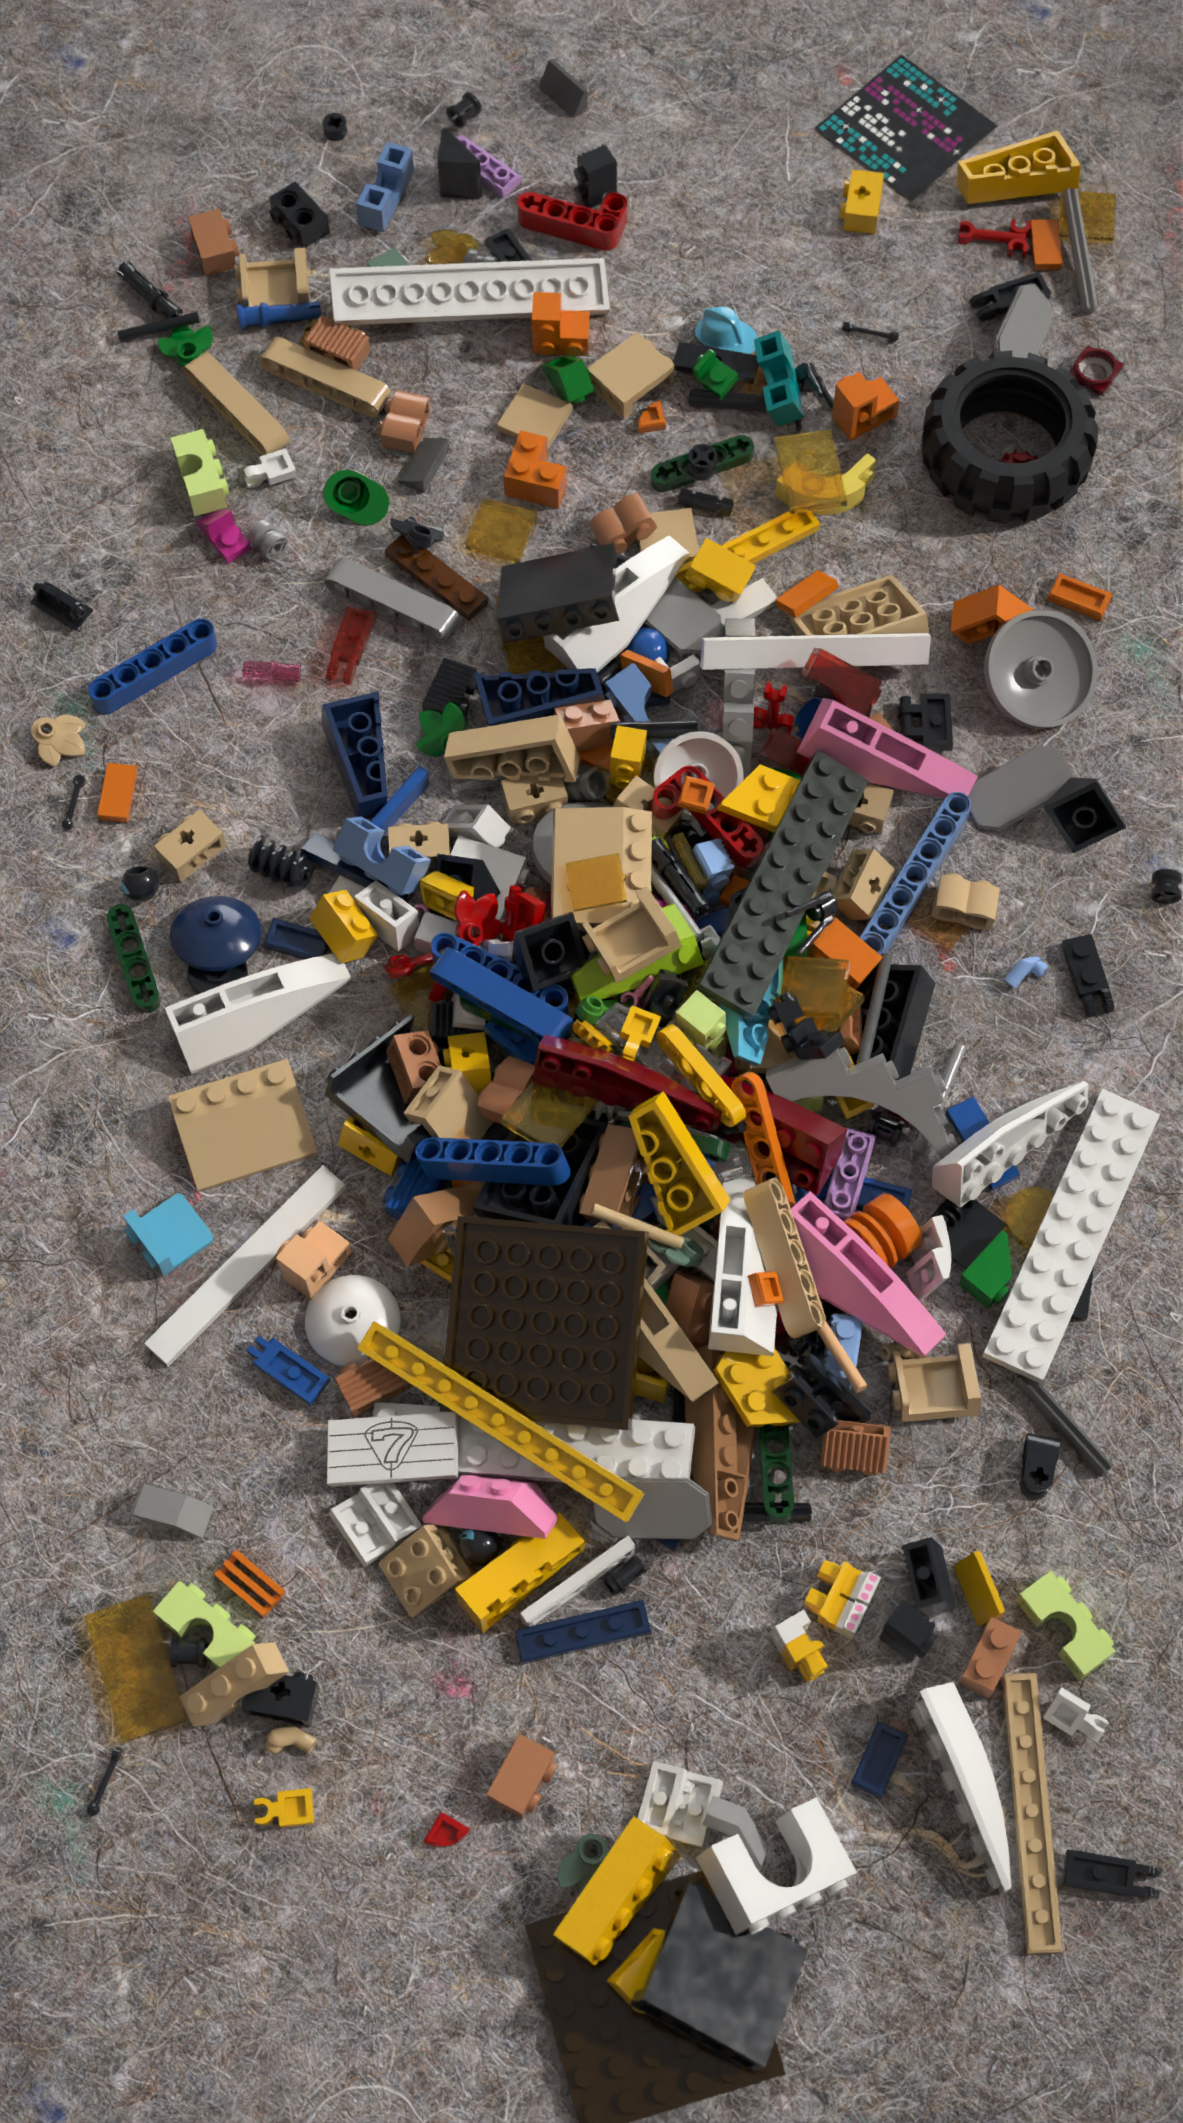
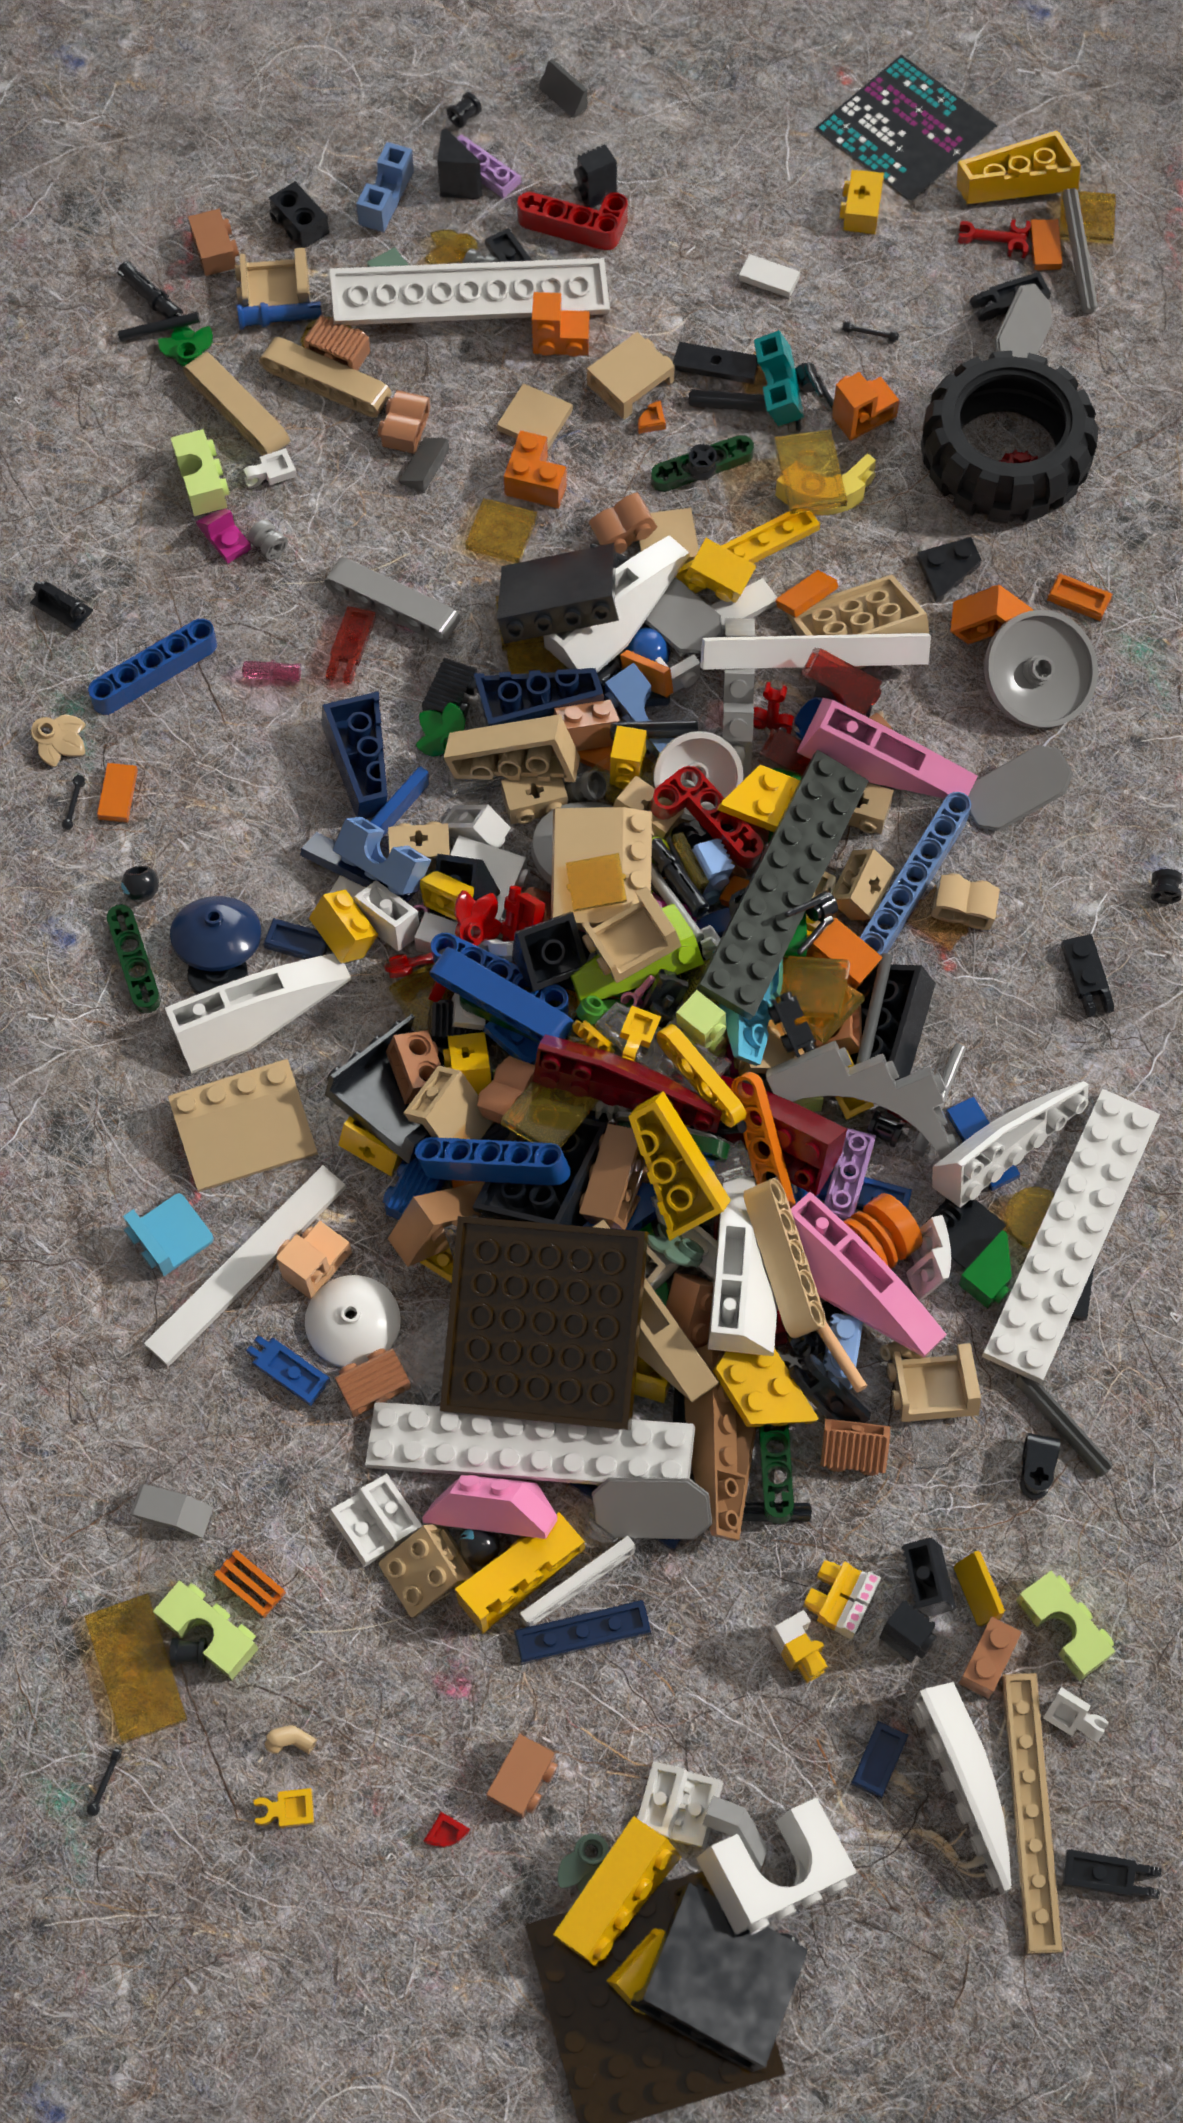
(189, 845): tan brick -> none
(219, 1692): tan arch -> none
(279, 865): black piece -> none
(295, 1709): black brick -> none
(330, 131): black bush -> none
(356, 497): green piece -> none
(392, 1449): white tile -> none
(417, 535): black plate -> none
(437, 577): reddish brown plate -> none
(501, 1421): yellow plate -> none
(568, 378): green slope -> none
(624, 1575): black pin -> none
(633, 1224): tan bar -> none
(696, 794): orange tile -> none
(705, 502): black axle -> none
(714, 374): green bracket -> none
(725, 331): medium azure piece -> none
(765, 1289): orange tile -> none
(769, 276): none -> white tile
(809, 1410): black hinge -> none
(814, 1043): black bracket -> none
(935, 721): black plate -> none
(948, 565): none -> black wing
(1025, 967): light blue arm -> none
(1083, 813): black slope -> none
(1098, 356): dark red piece -> none

